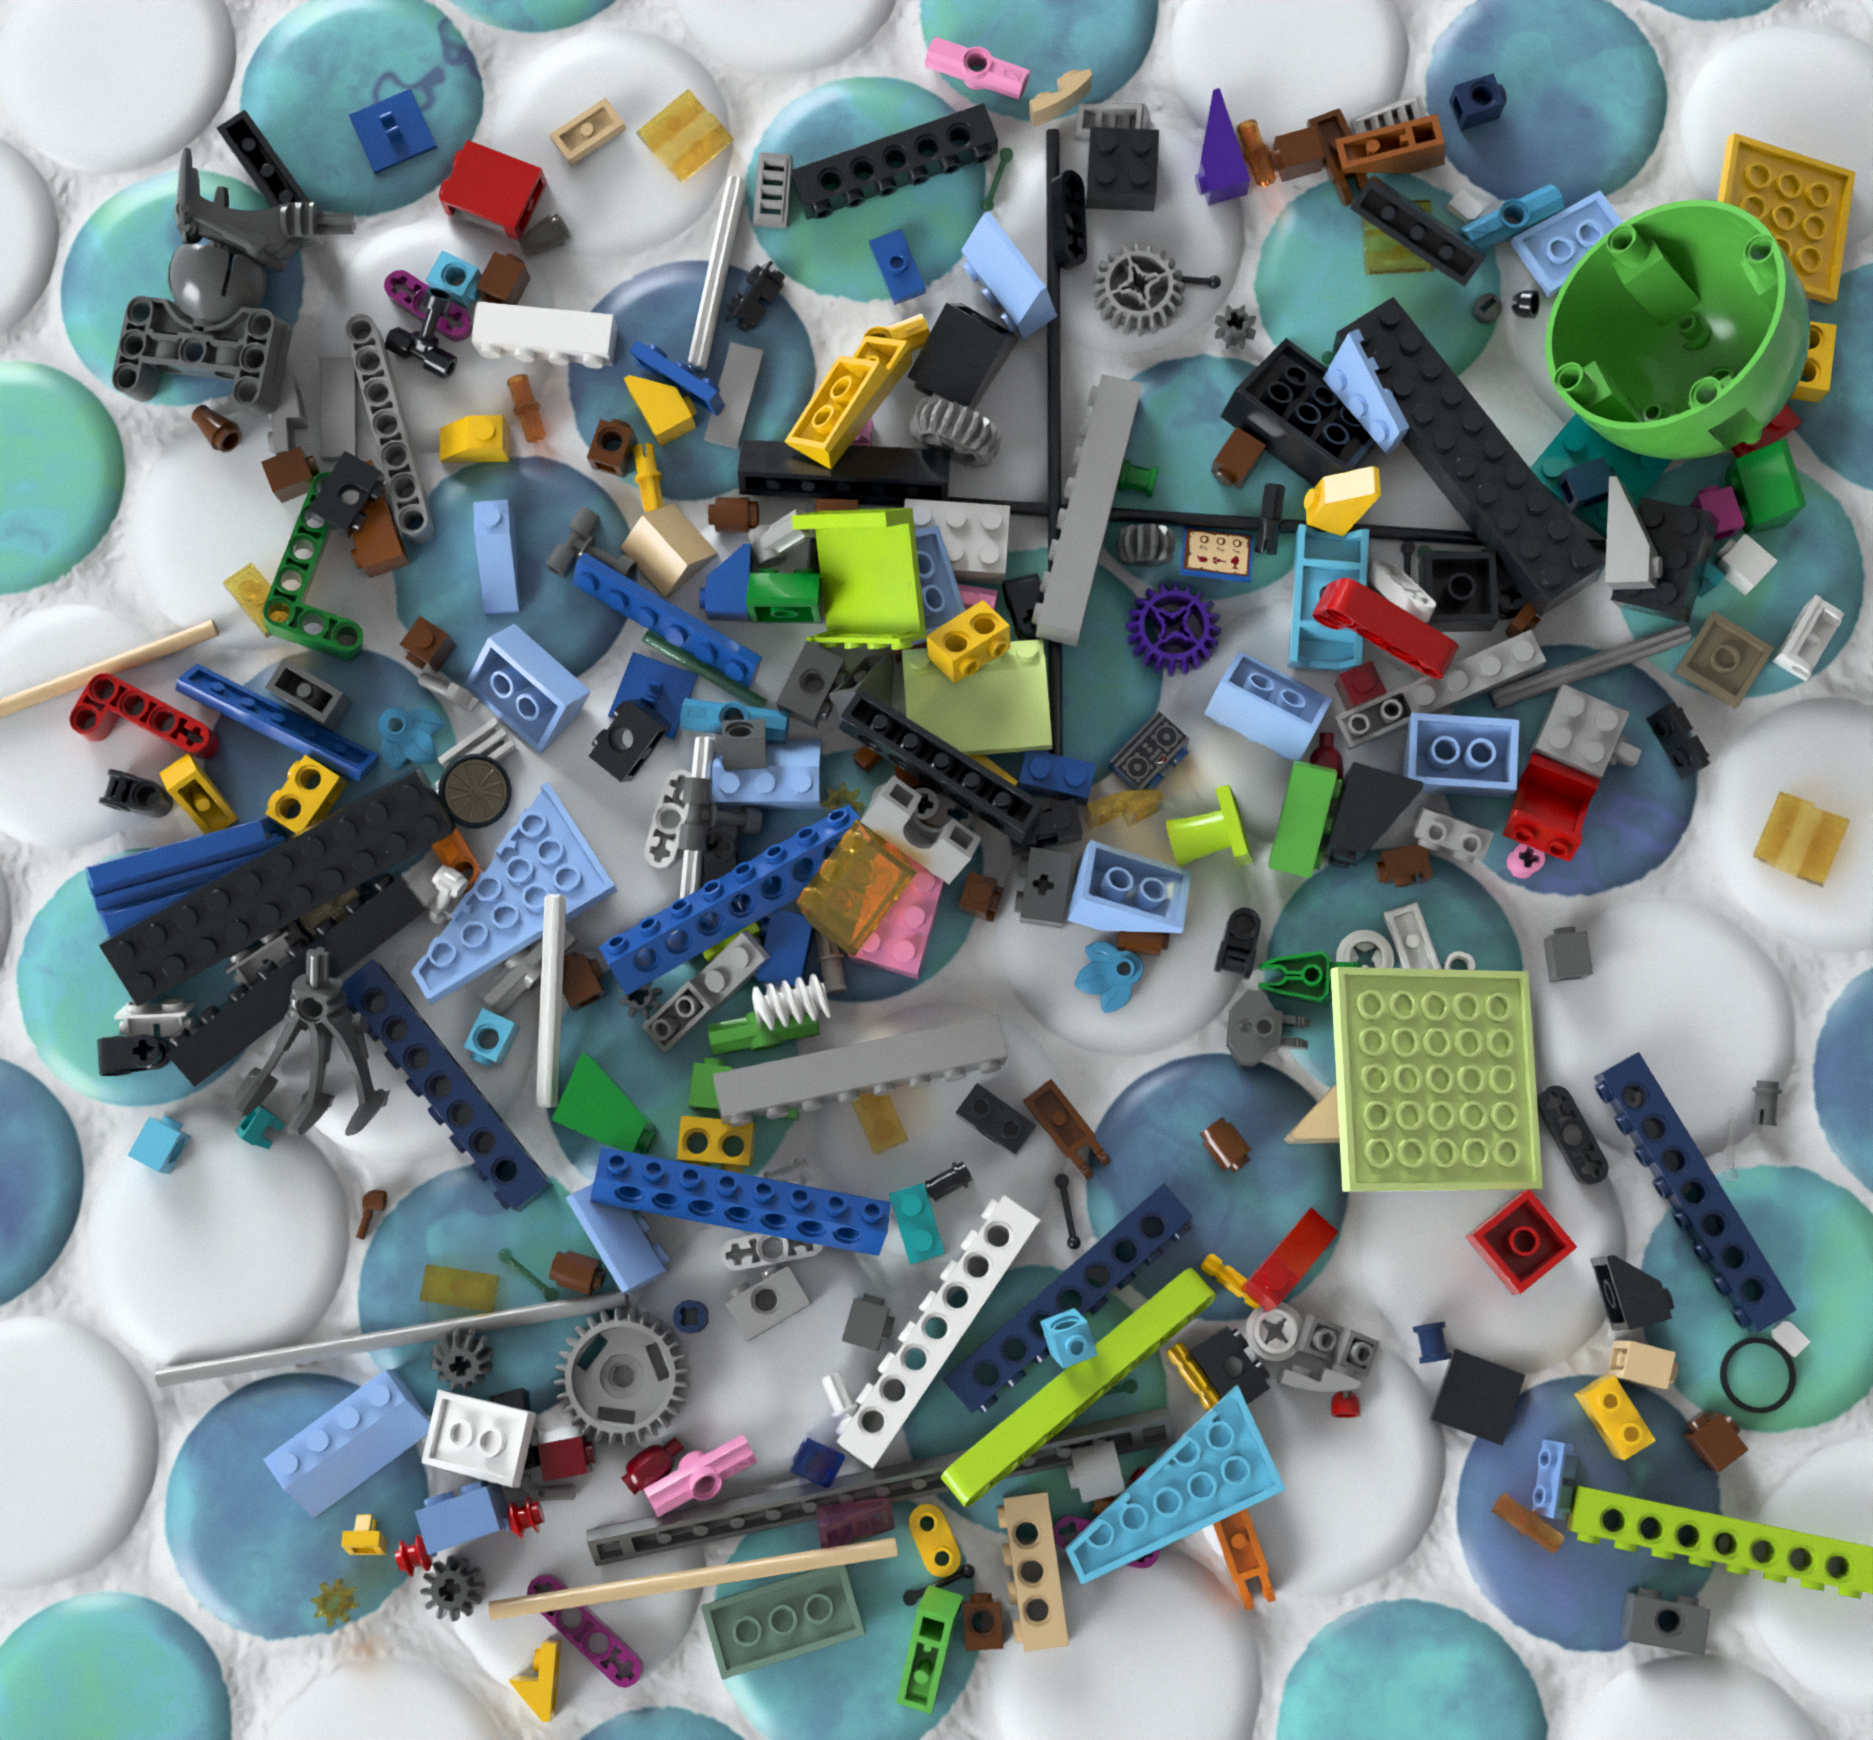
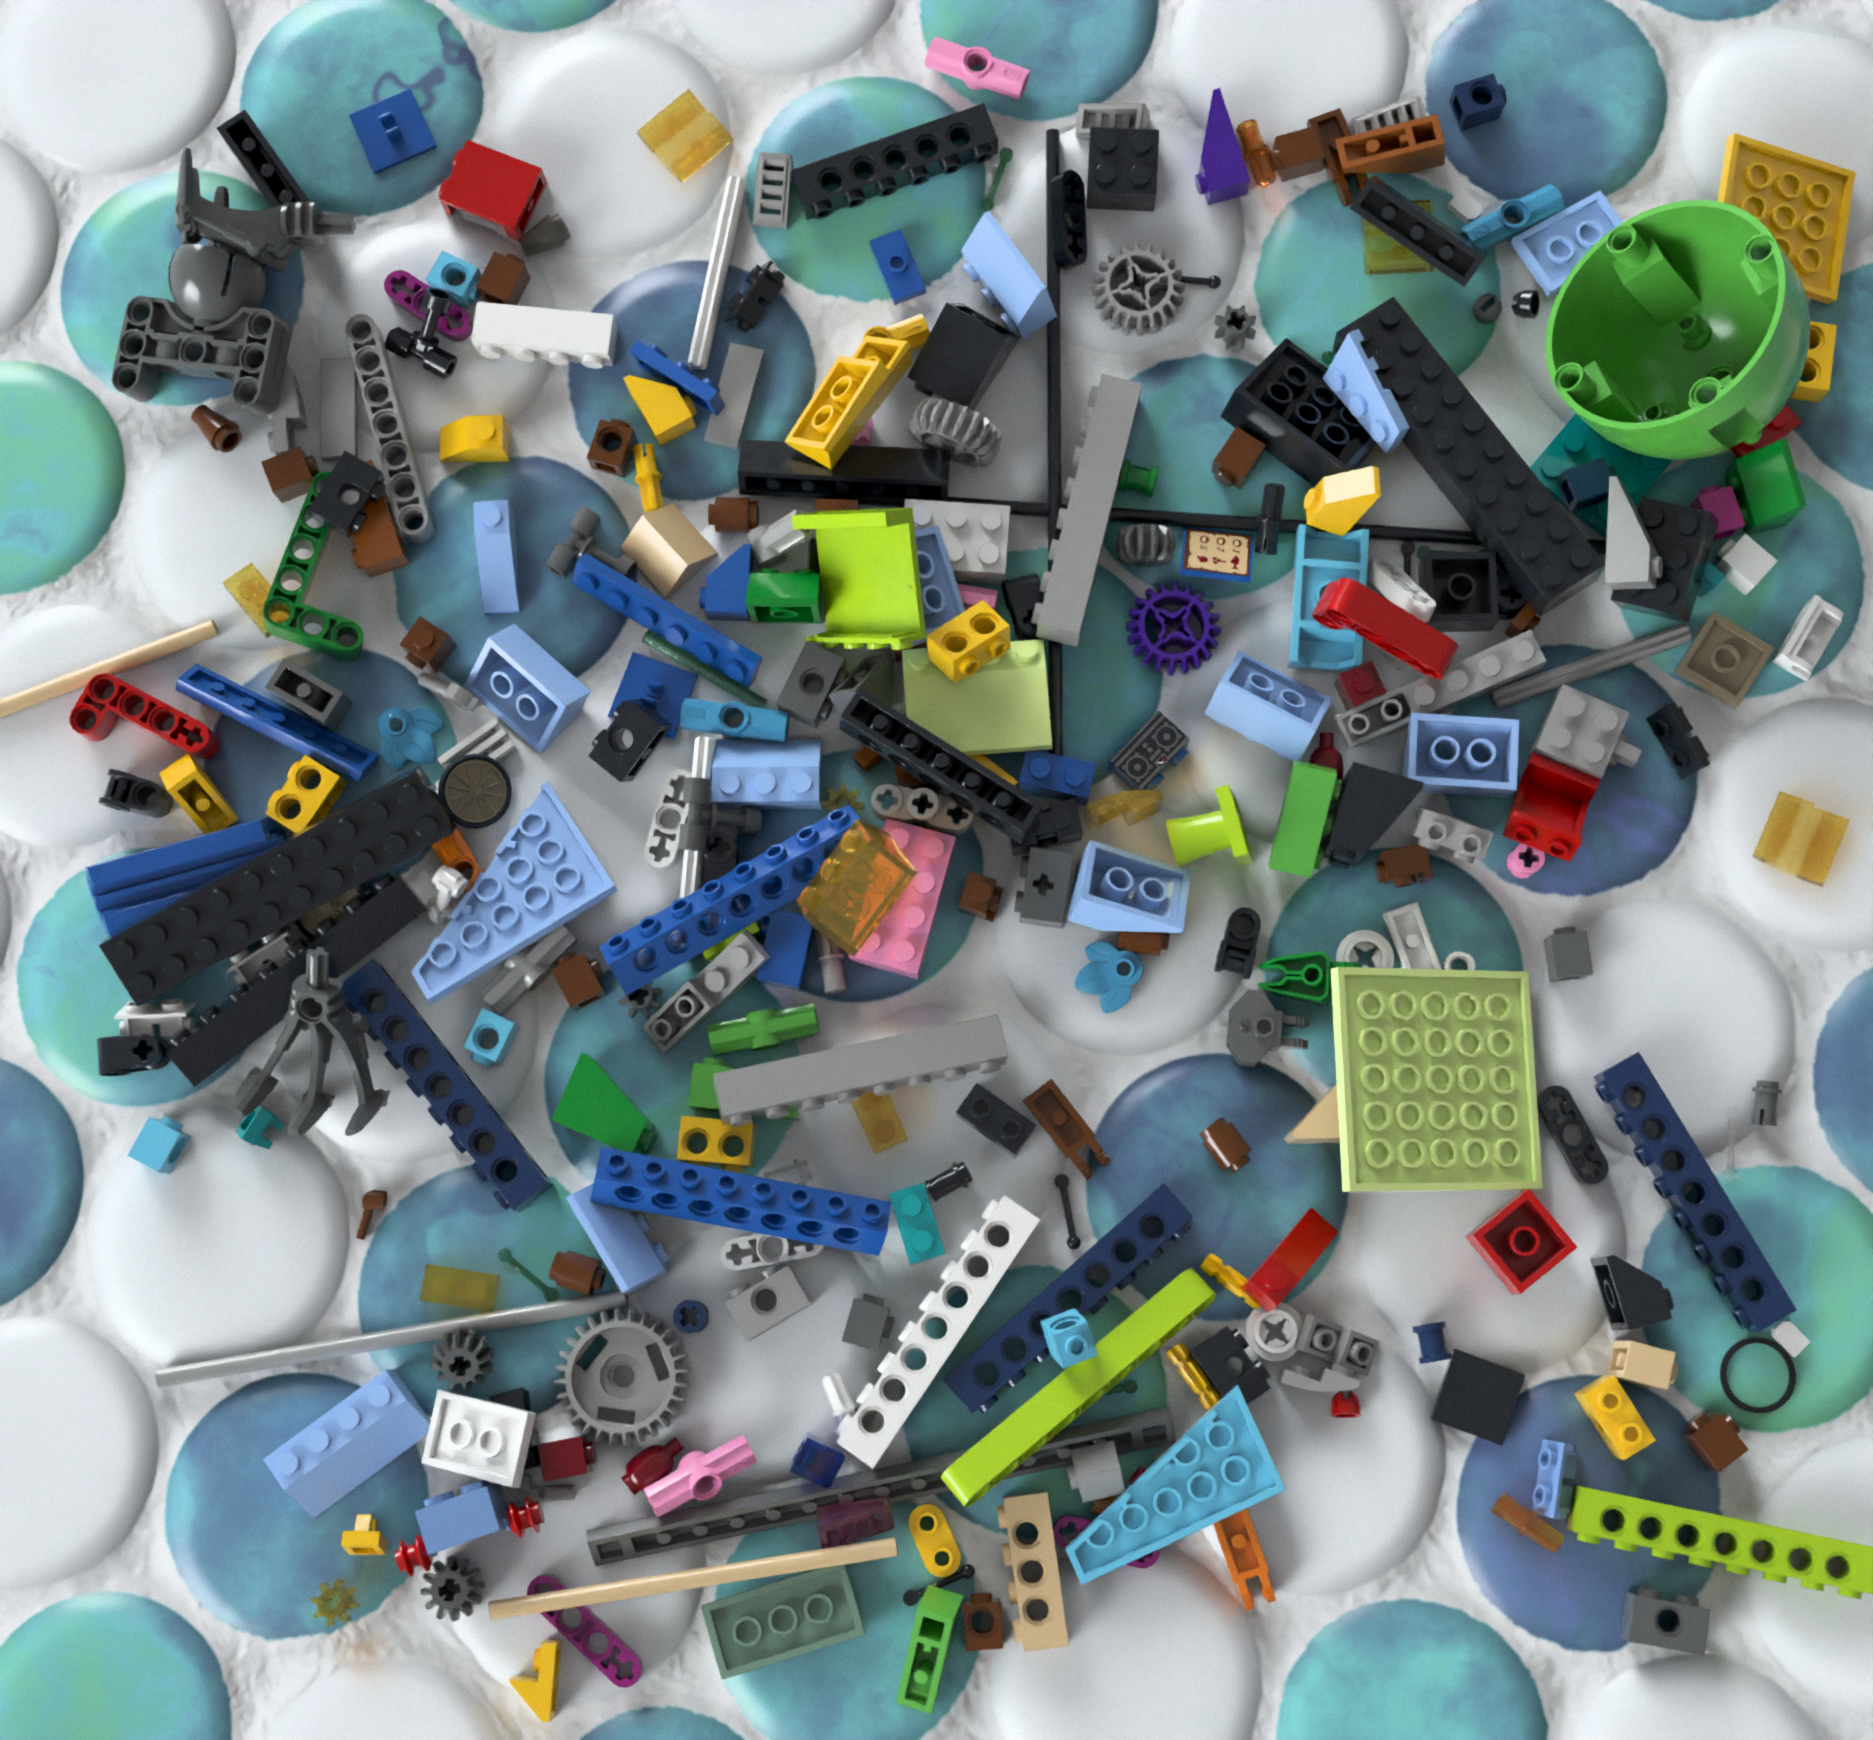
(526, 408): clear orange axle -> none
(551, 1000): white axle -> none
(587, 131): tan plate -> none
(742, 744): dark grey brick -> none
(790, 1002): white piece -> none
(939, 850): light grey arch -> none
(1070, 91): tan slope -> none

